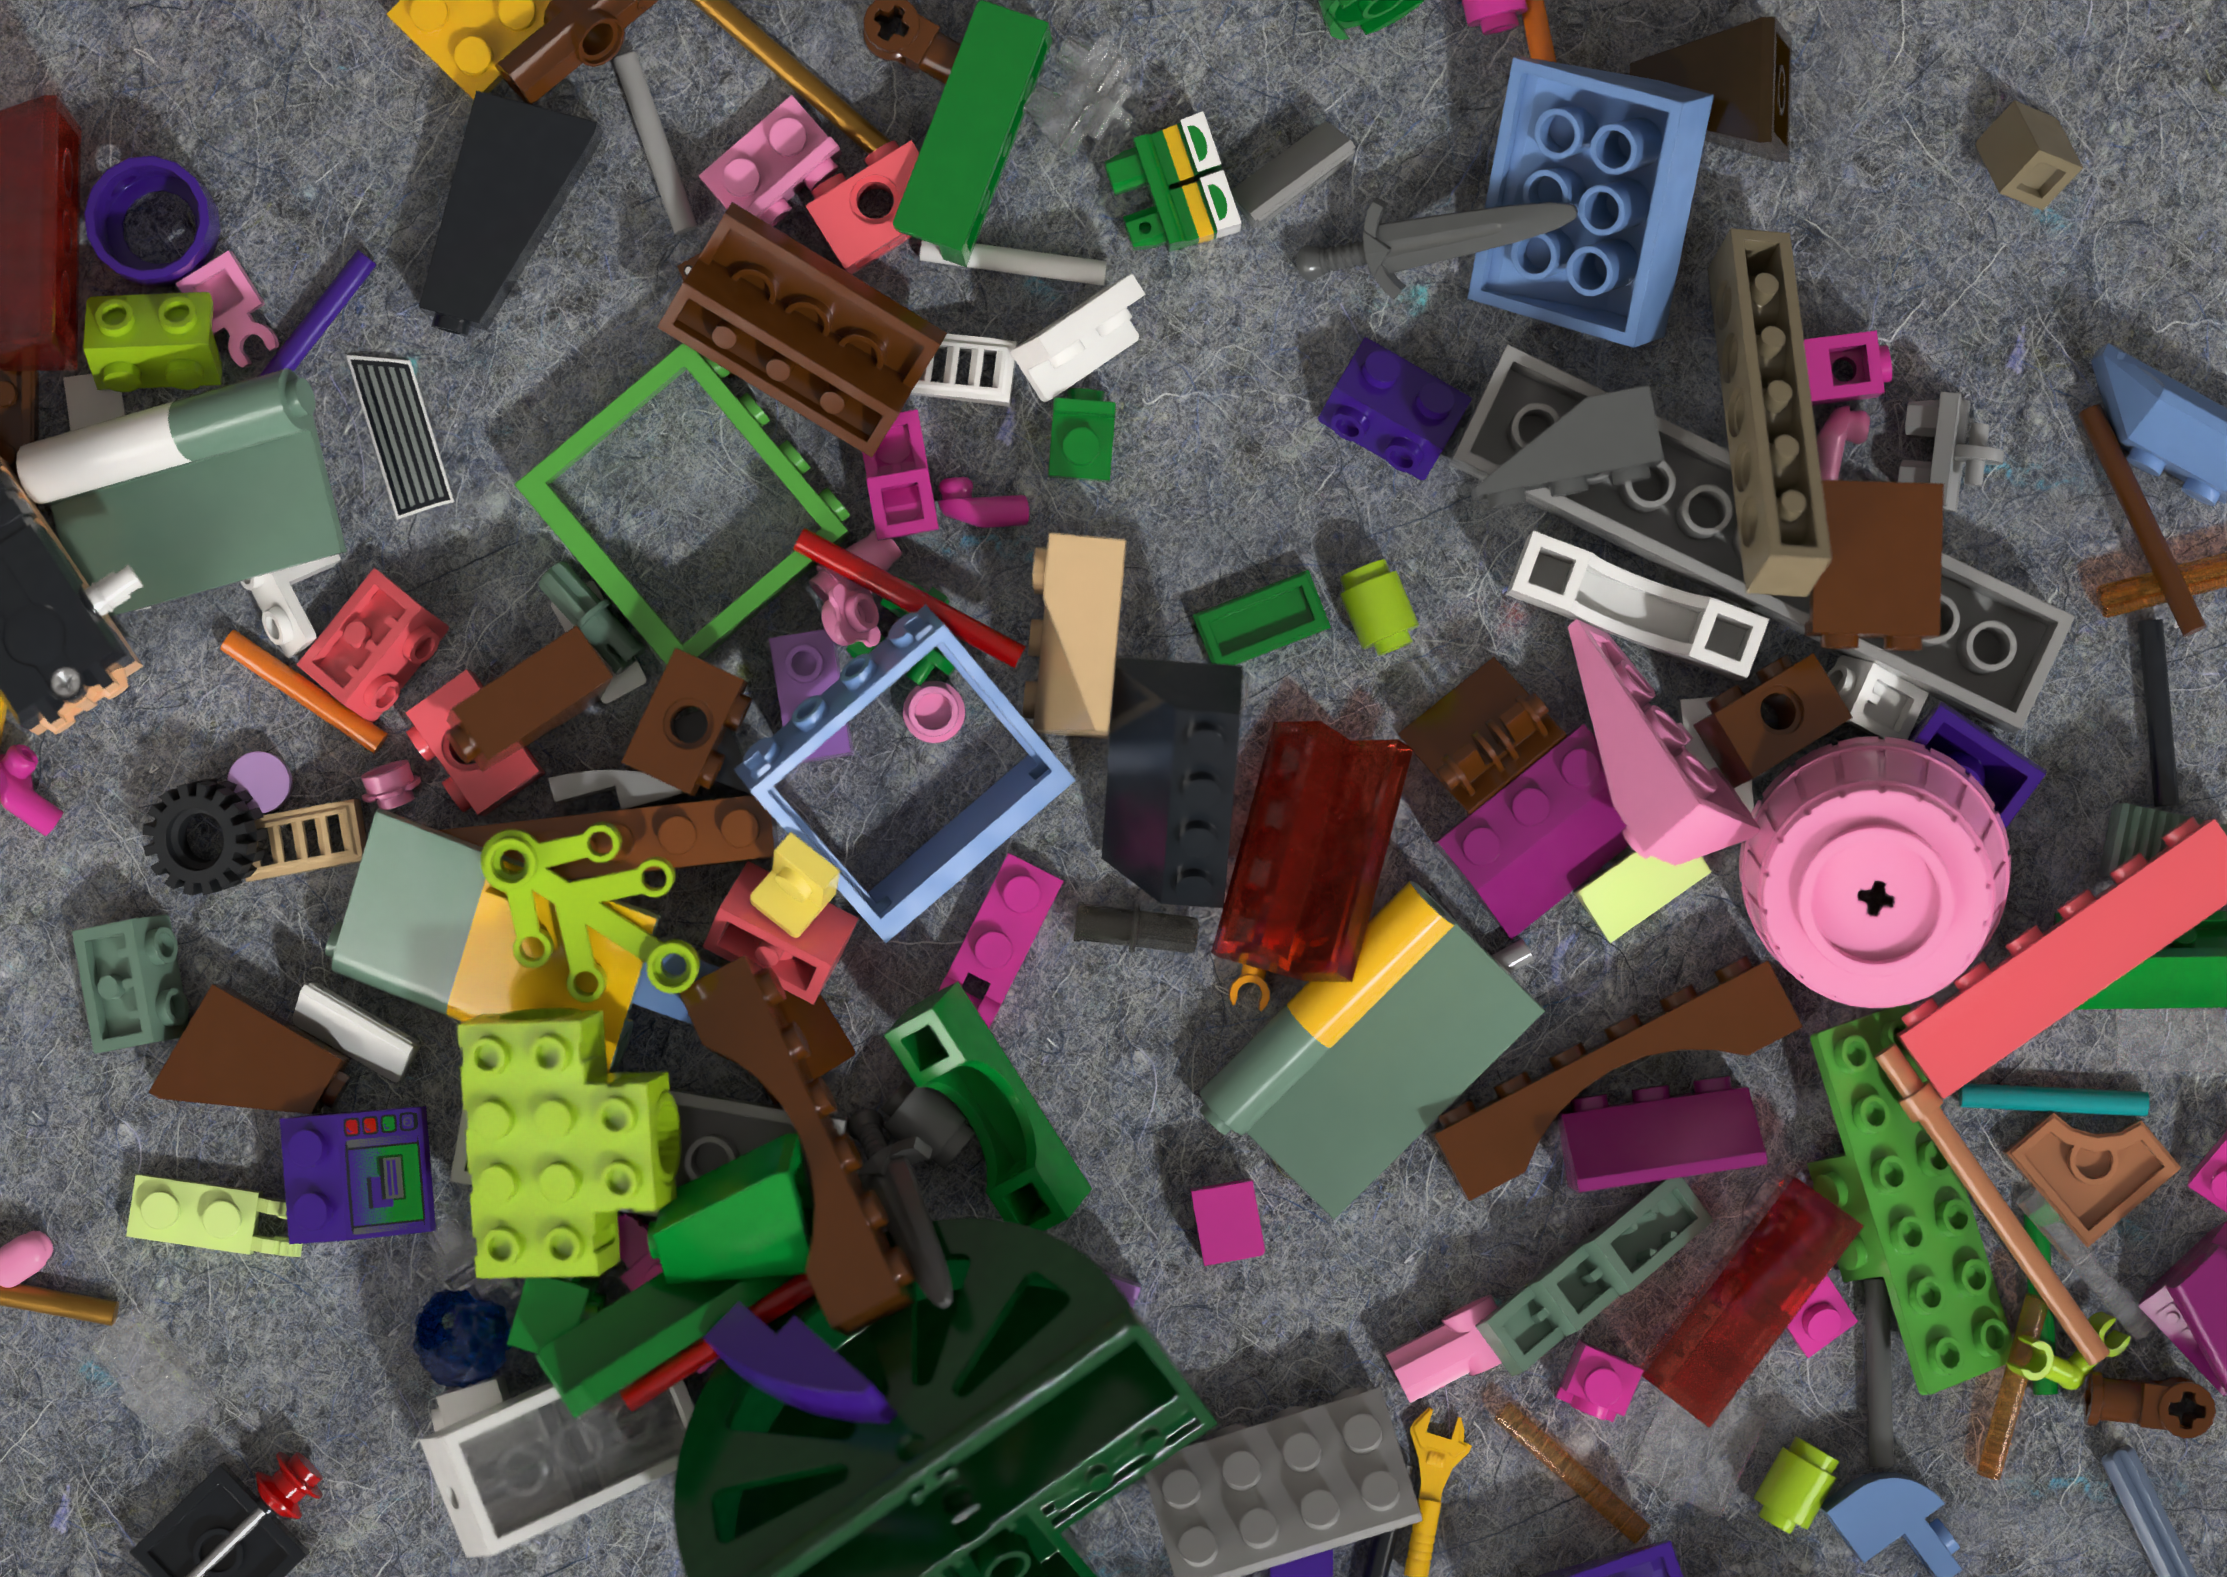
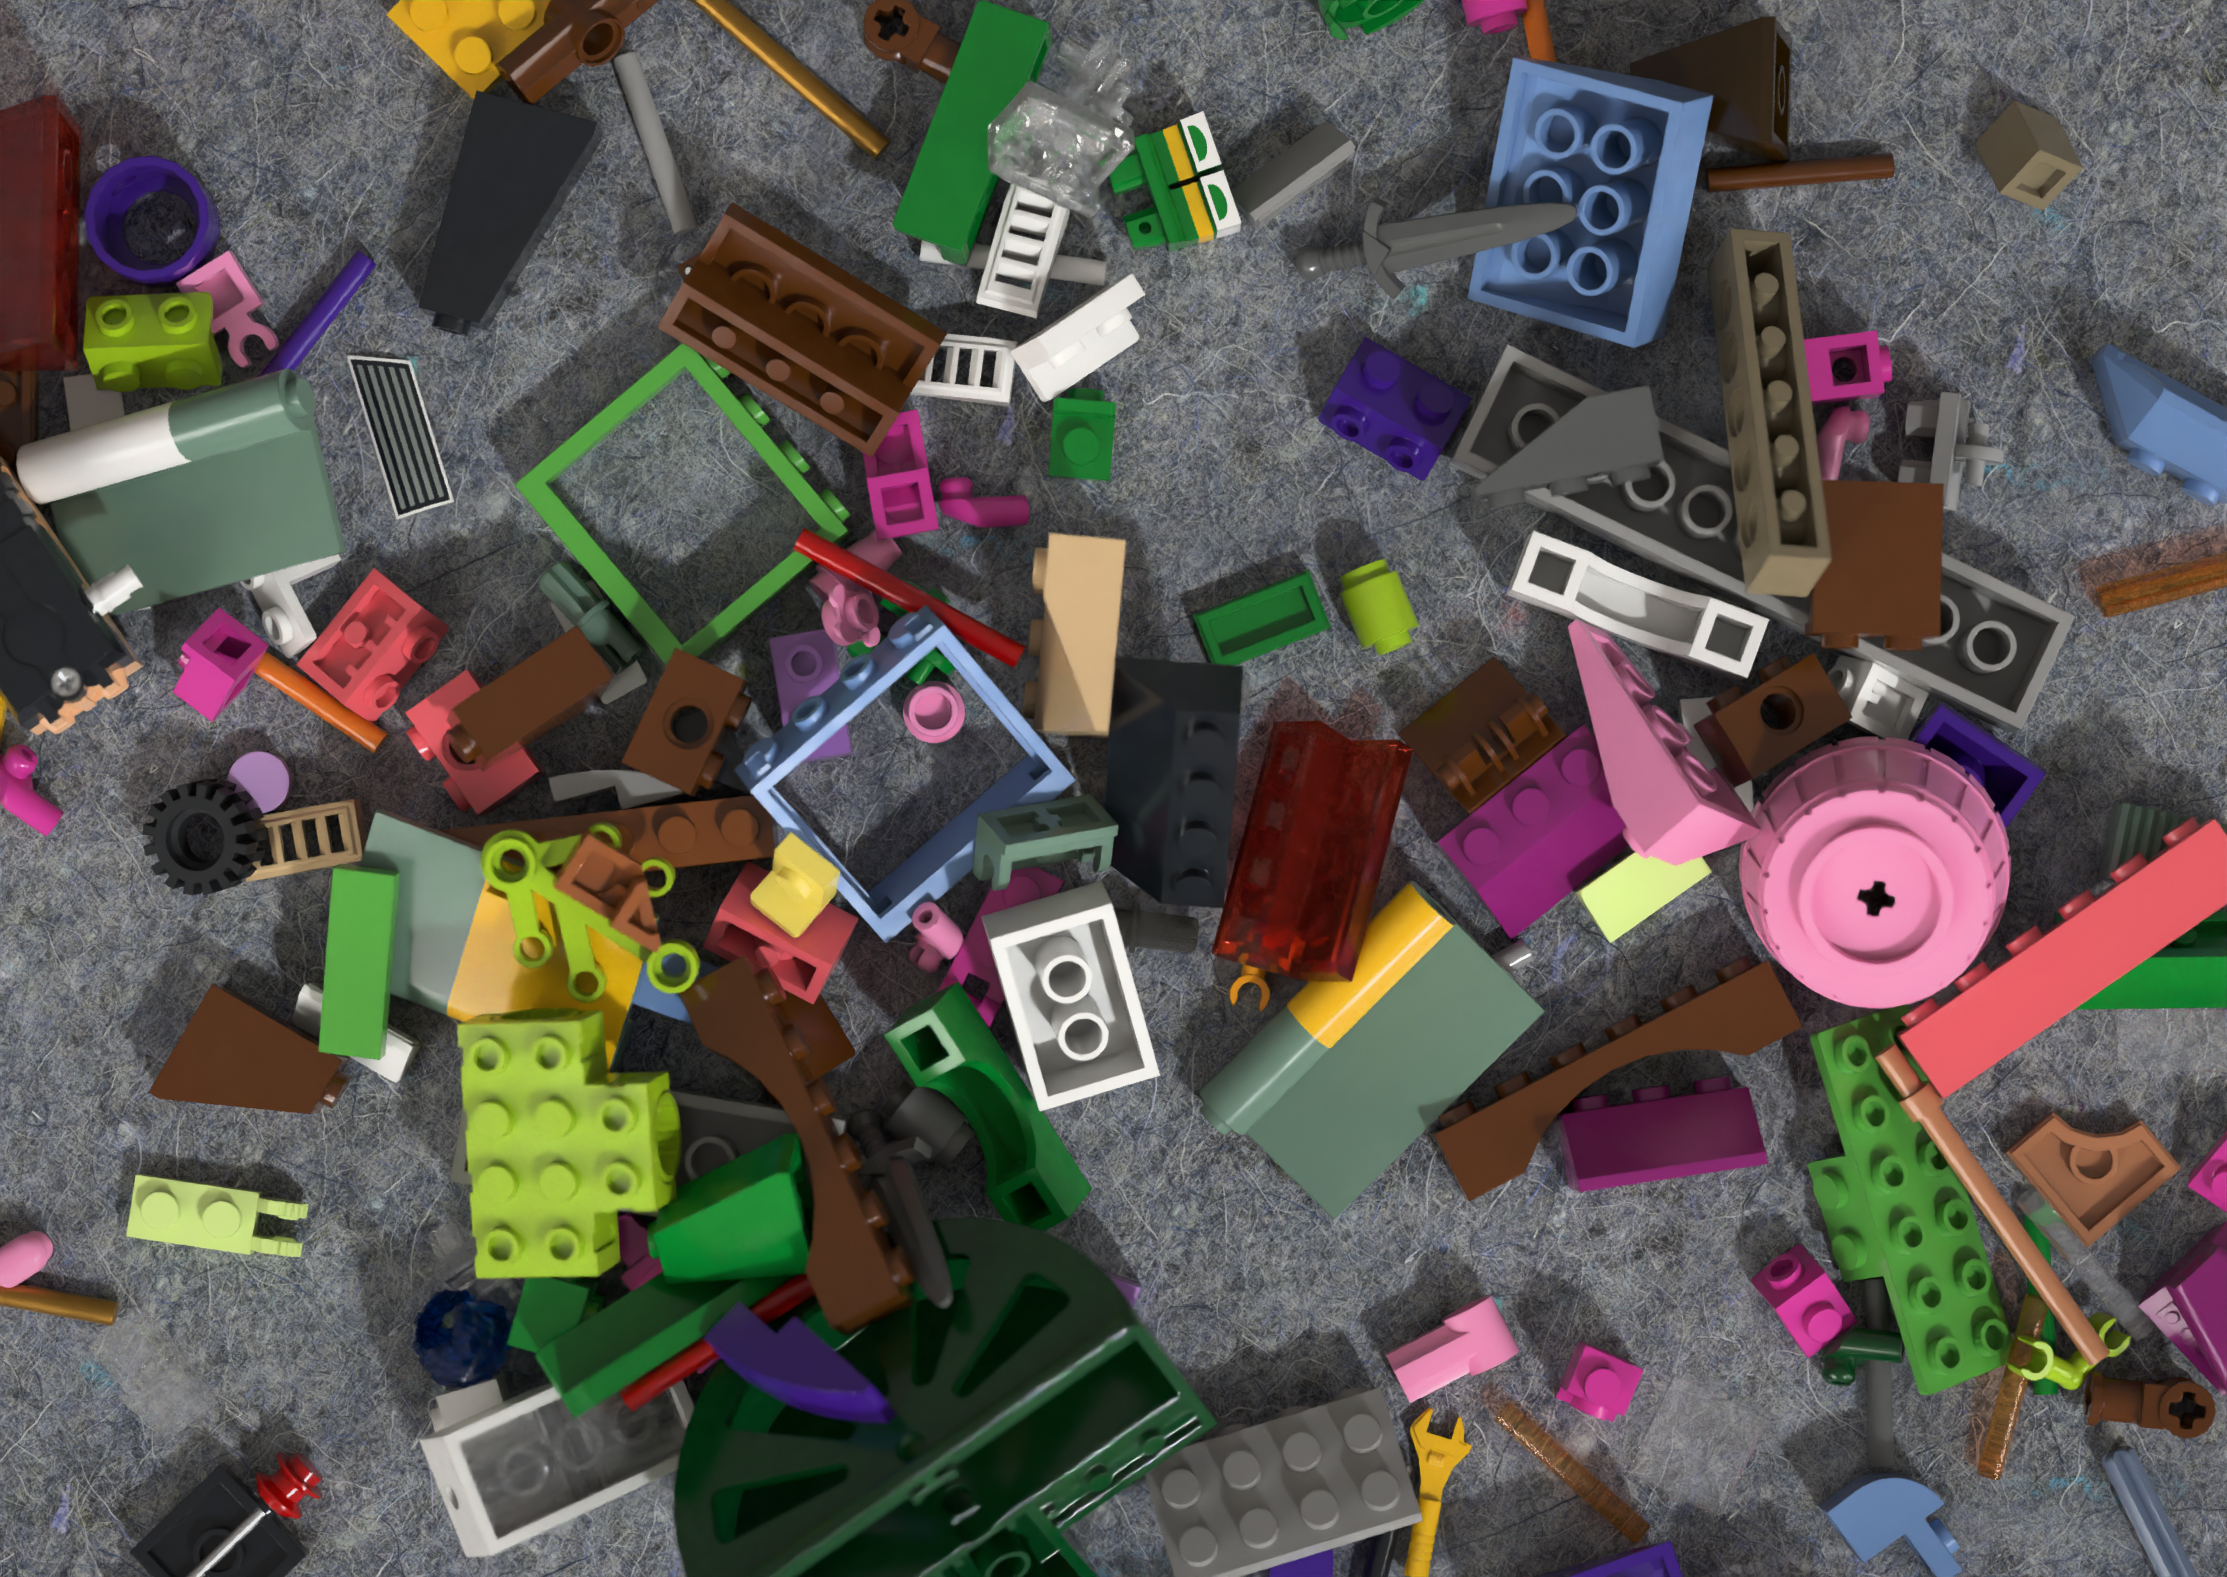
(131, 983): sand green bracket -> none
(218, 664): none -> dark pink brick
(357, 1175): dark purple slope -> none
(359, 961): none -> bright green tile
(390, 784): bright pink plate -> none
(610, 885): none -> dark orange slope
(773, 163): bright pink bracket -> none
(836, 211): coral brick -> none
(937, 937): none -> bright pink arm
(1033, 215): none -> white slope
(1042, 836): none -> sand green hinge
(1056, 148): none -> clear bracket
(1070, 995): none -> white brick
(1227, 1221): dark pink panel -> none
(1594, 1274): sand green slope -> none
(1749, 1299): clear red slope -> none
(1796, 1485): lime brick -> none
(1799, 172): none -> reddish brown bar
(1856, 1347): none -> dark green arm
(2054, 1099): teal bar -> none
(2142, 520): reddish brown bar -> none
(2158, 712): black bar -> none

